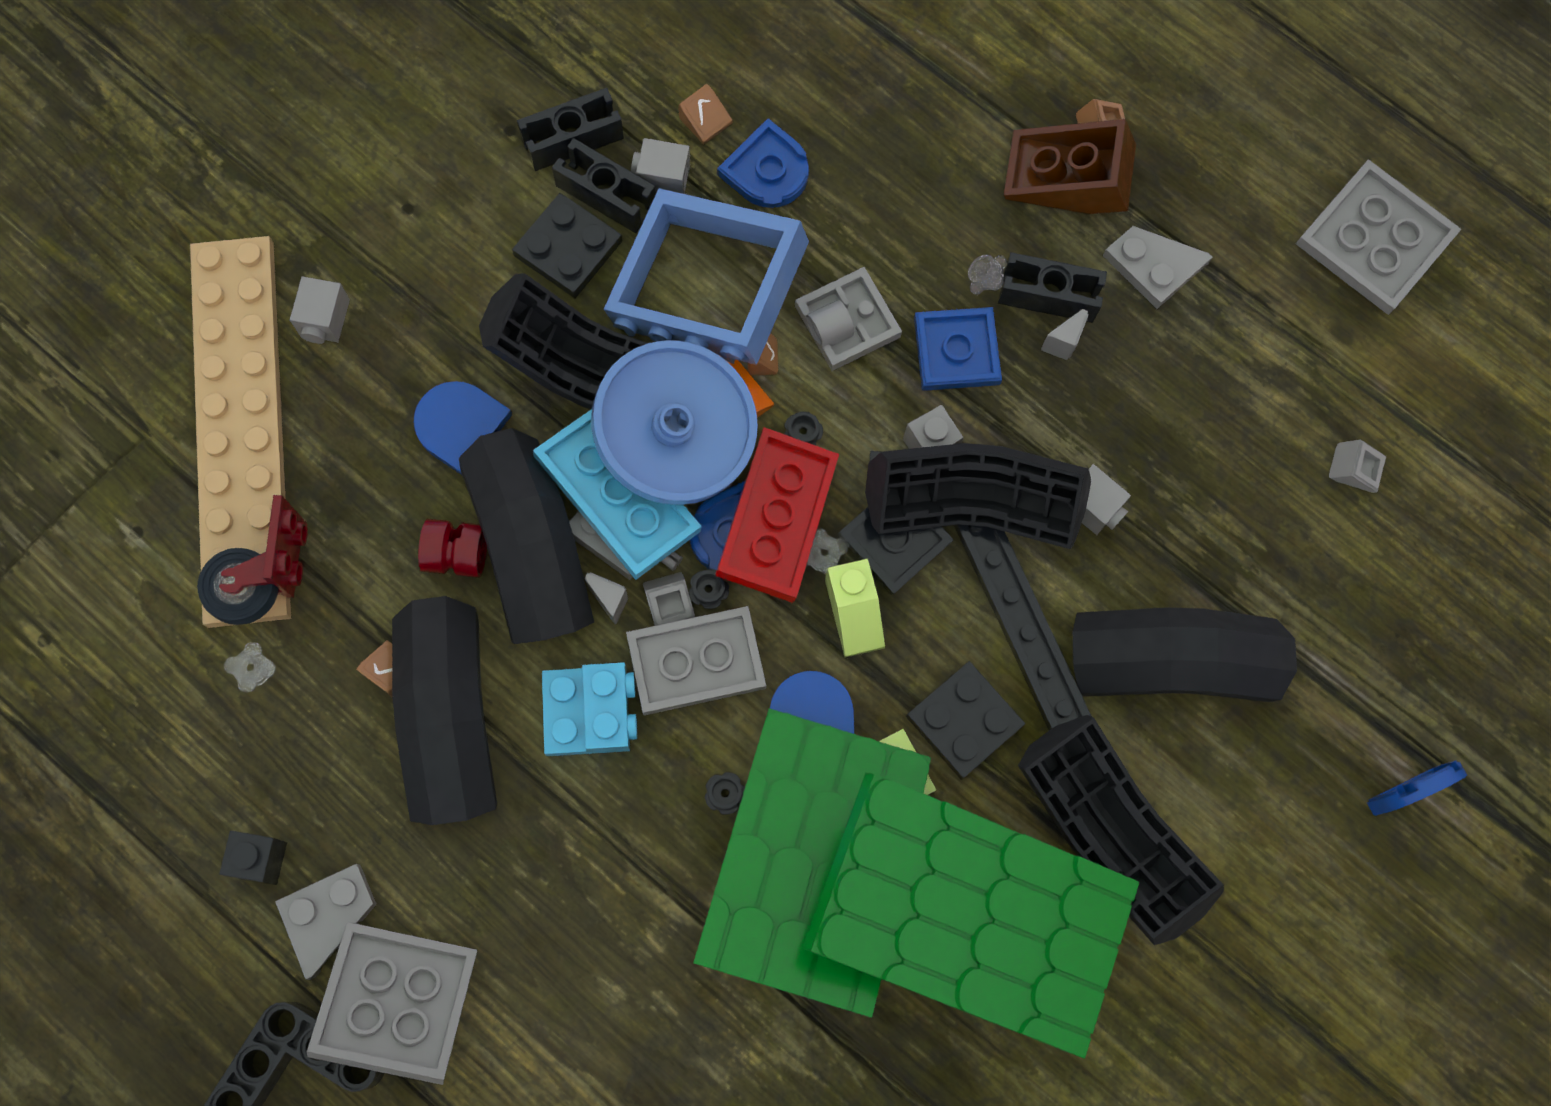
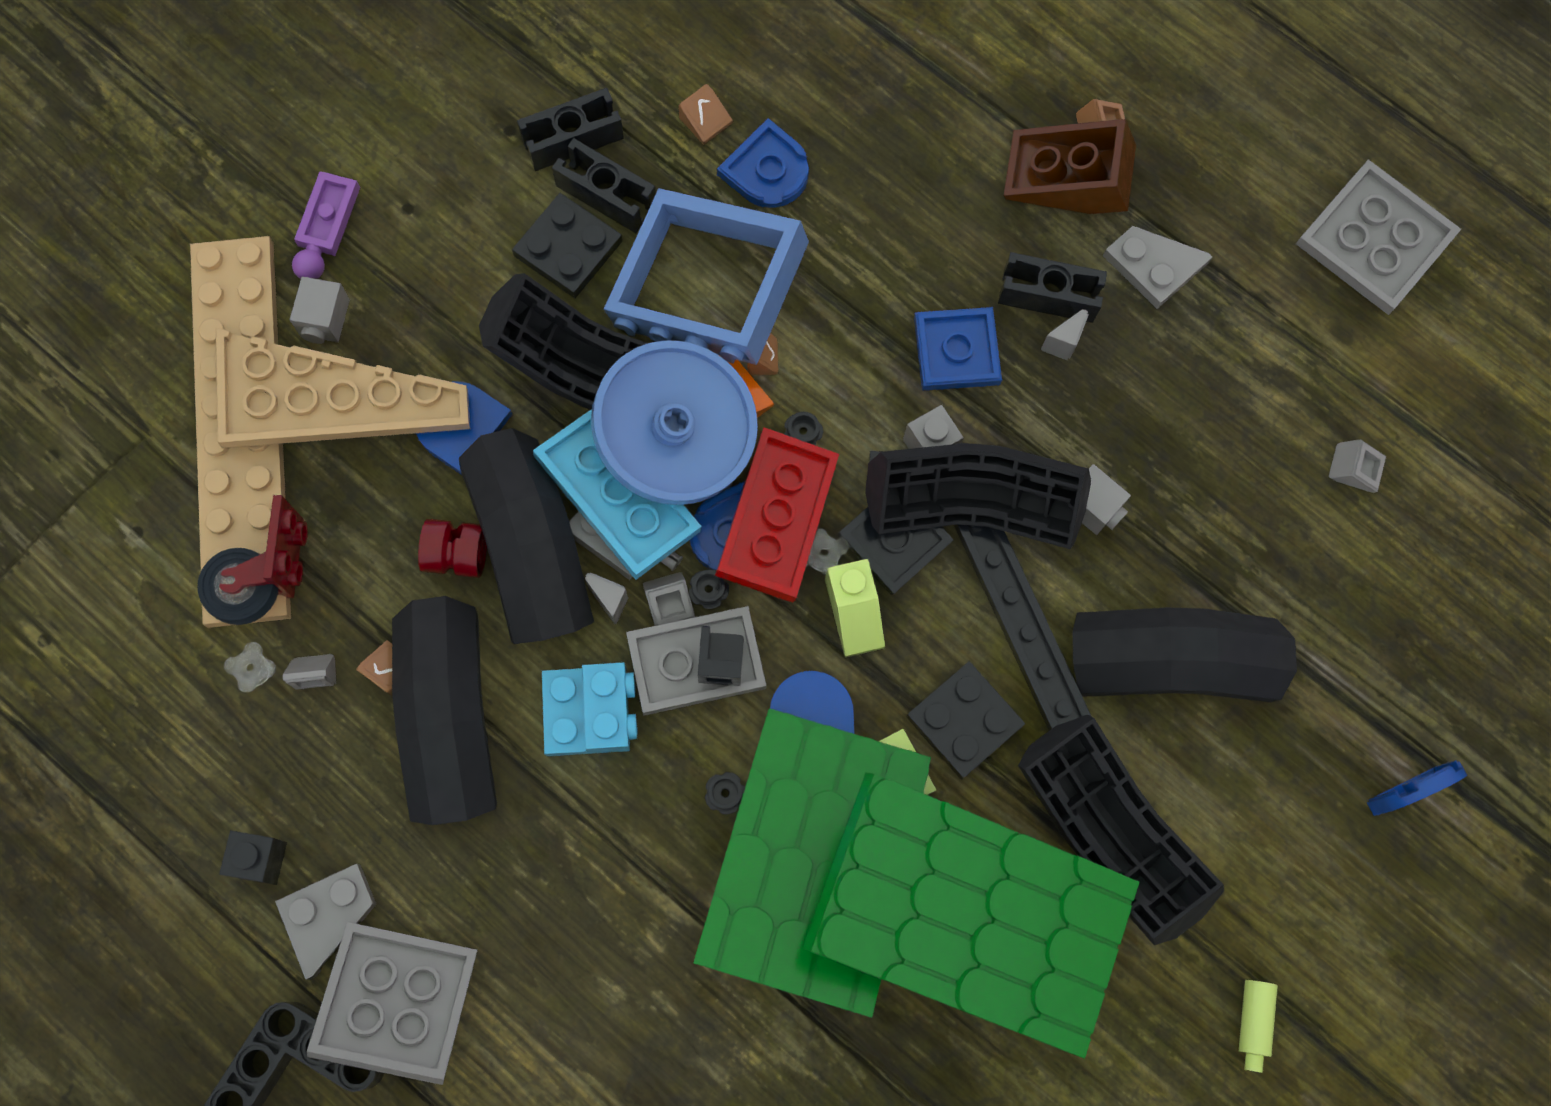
(309, 395): none -> tan wing
(311, 672): none -> light grey slope
(323, 222): none -> medium lavender plate
(663, 164): light grey brick -> none
(720, 658): none -> black panel
(848, 318): light grey plate -> none
(986, 273): clear plate -> none
(1257, 1023): none -> yellowish green cylinder

